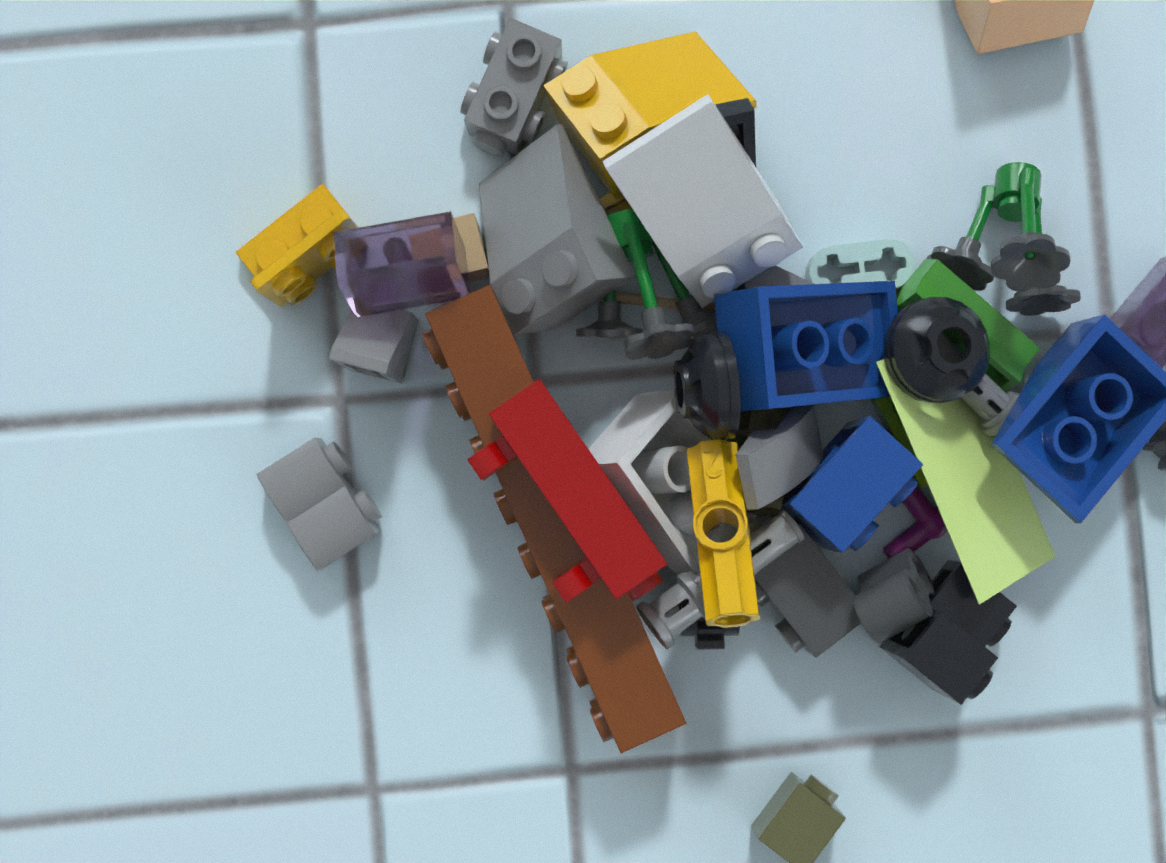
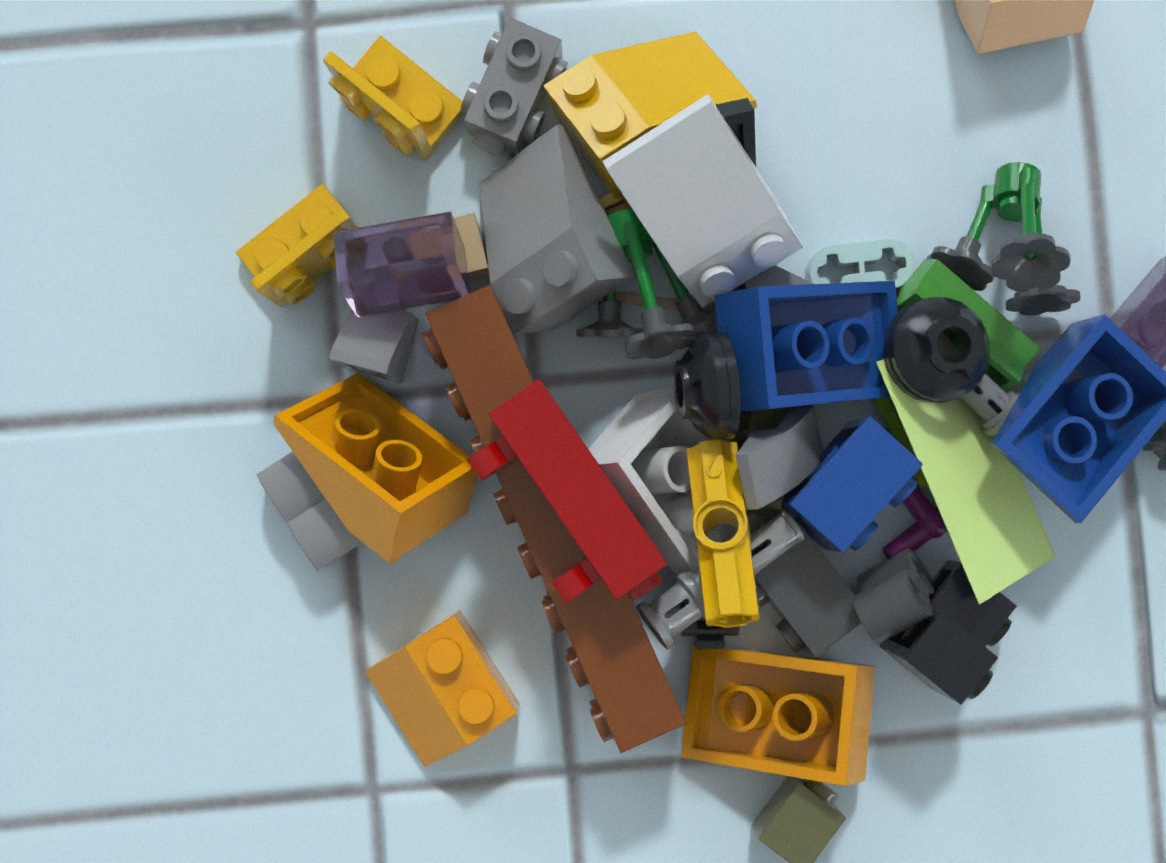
(378, 465): none -> light orange slope
(398, 95): none -> yellow bracket
(443, 689): none -> light orange slope
(779, 714): none -> light orange slope

